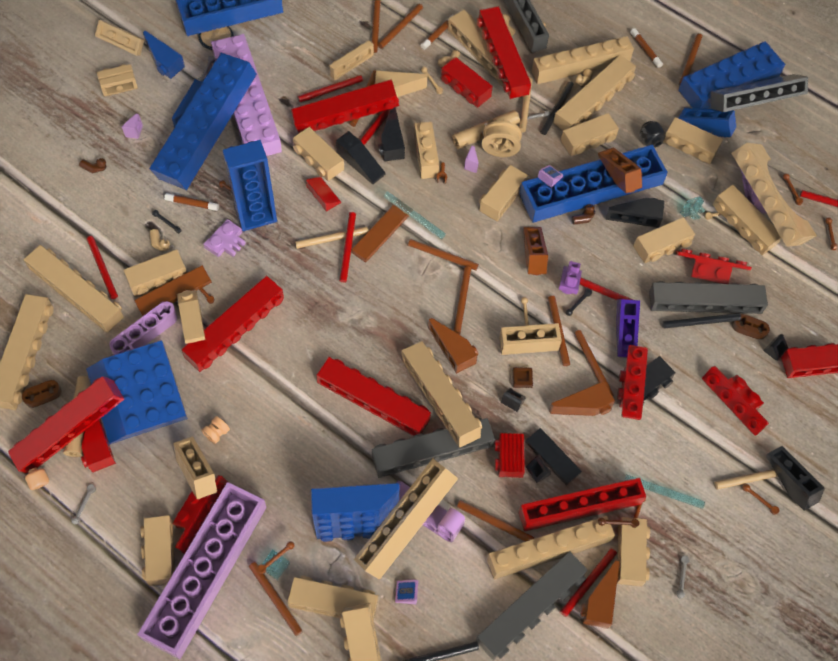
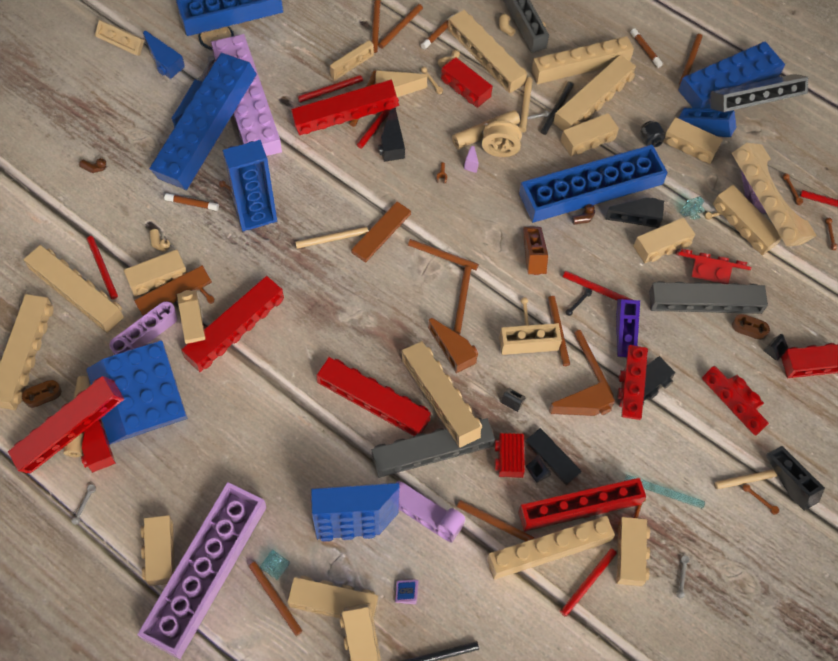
(36, 478): light nougat piece -> none
(117, 80): tan brick -> none
(133, 127): lavender slope -> none
(155, 213): black hinge -> none
(194, 514): red bracket -> none
(195, 467): tan brick -> none
(215, 429): light nougat wheel -> none
(225, 239): lavender hinge -> none
(262, 568): dark orange hinge -> none
(318, 154): tan brick -> none
(322, 193): red slope -> none
(347, 247): red bar -> none
(359, 157): black slope -> none
(405, 519): tan brick -> none
(420, 219): clear light blue bar -> none
(426, 150): tan brick -> none
(502, 193): tan brick -> none
(504, 52): red brick -> none
(522, 377): reddish brown tile -> none
(531, 606): dark grey brick -> none
(549, 175): lavender slope -> none
(570, 278): medium lavender hips -> none
(585, 79): tan arm -> none
(600, 605): dark orange slope -> none
(622, 170): dark orange slope -> none
(634, 523): reddish brown hinge -> none
(702, 320): black bar -> none

